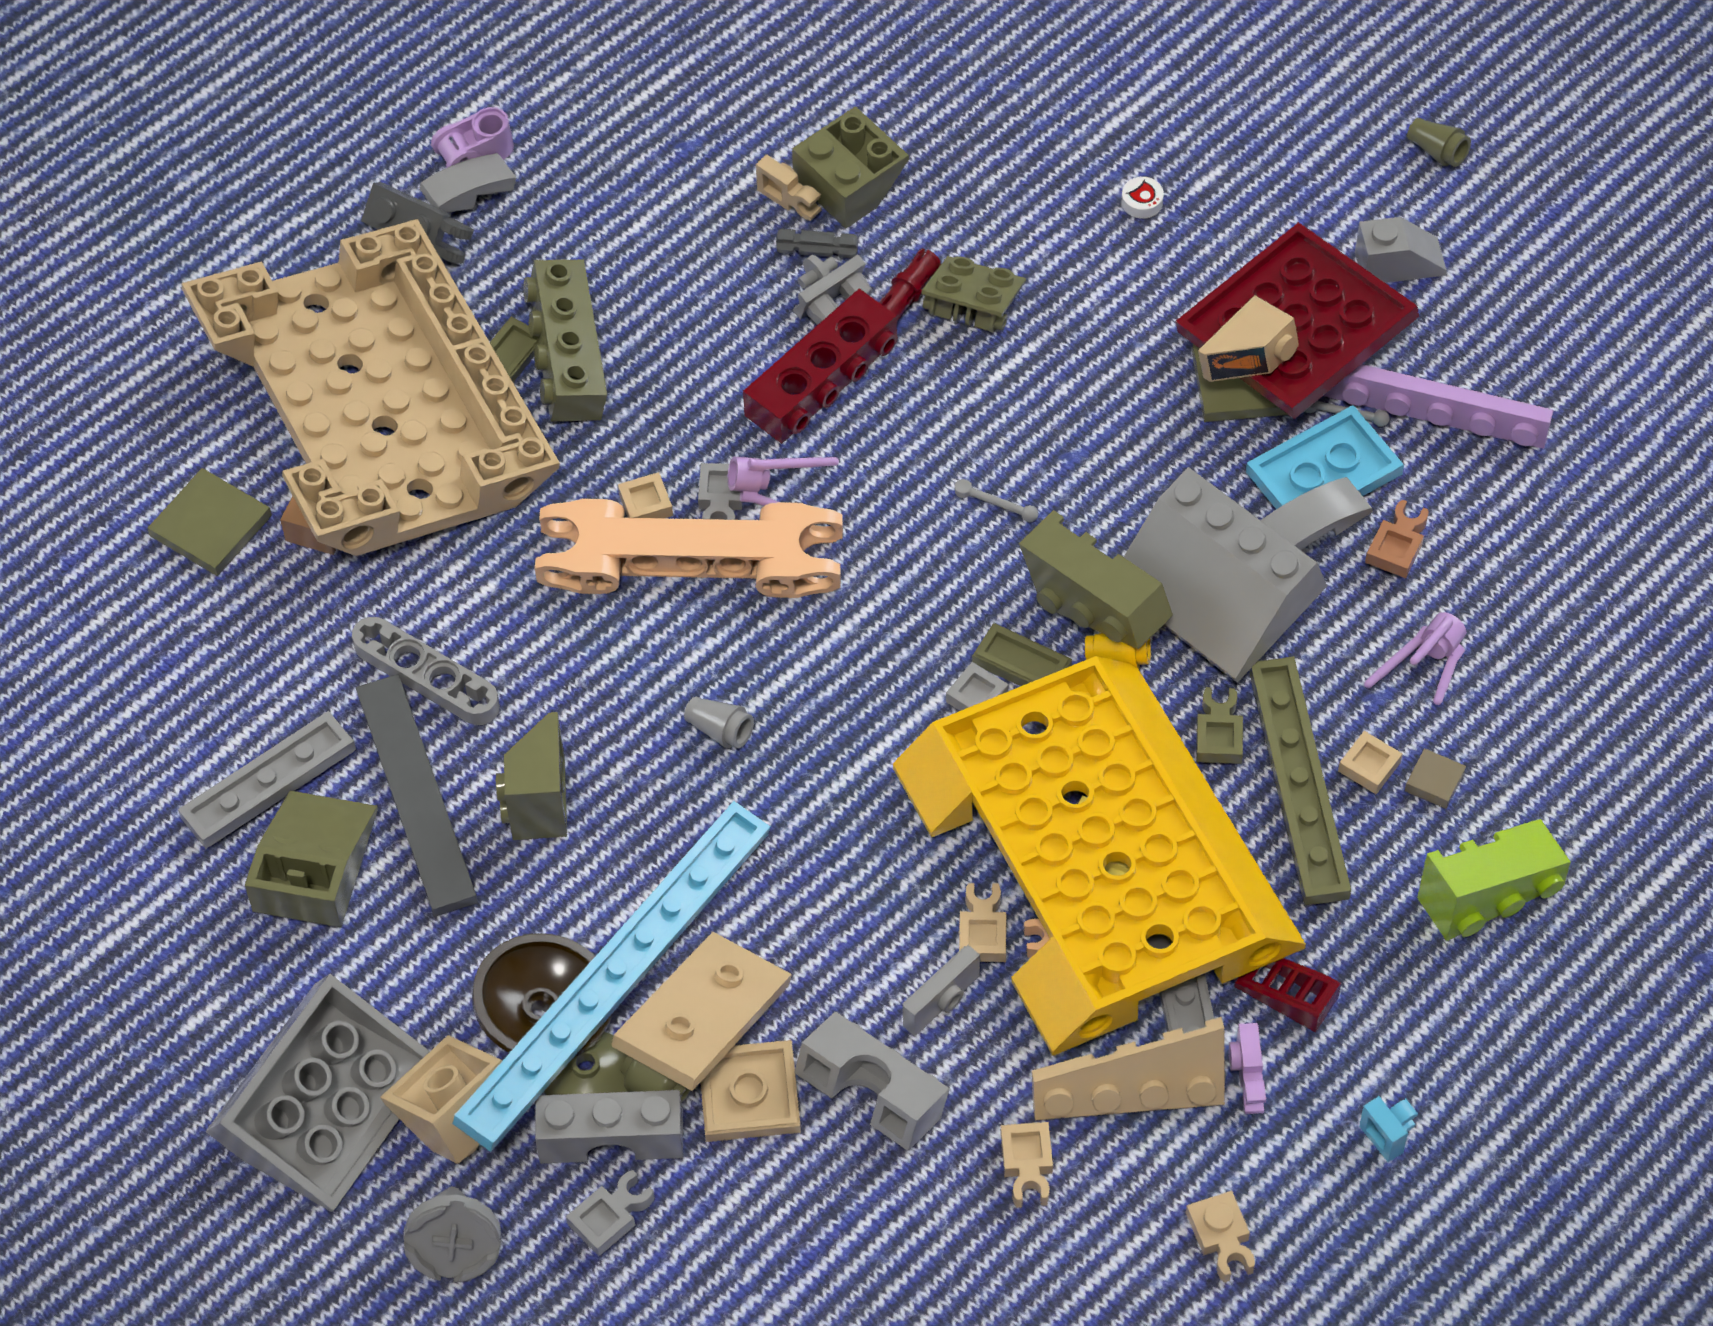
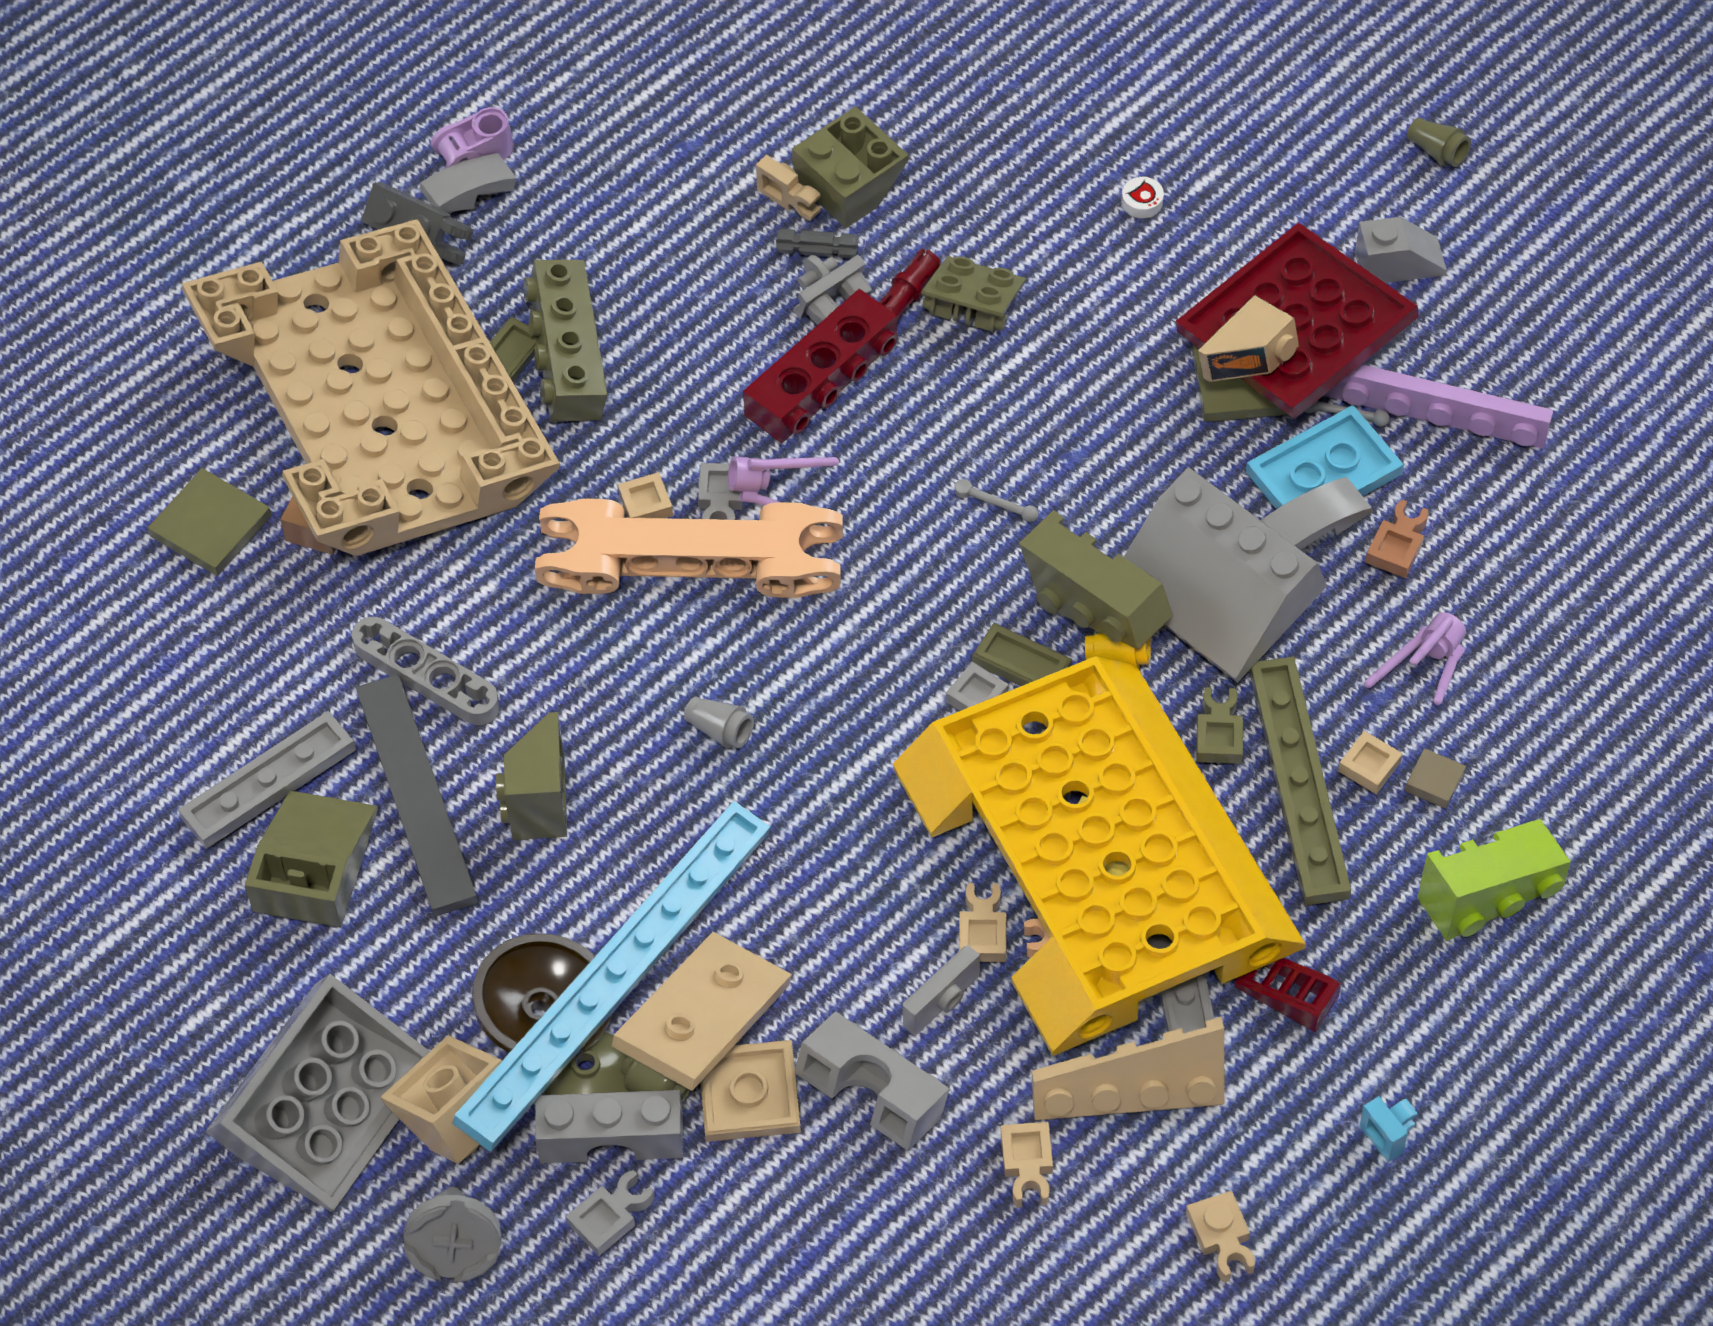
(1247, 1058): lavender plate -> none

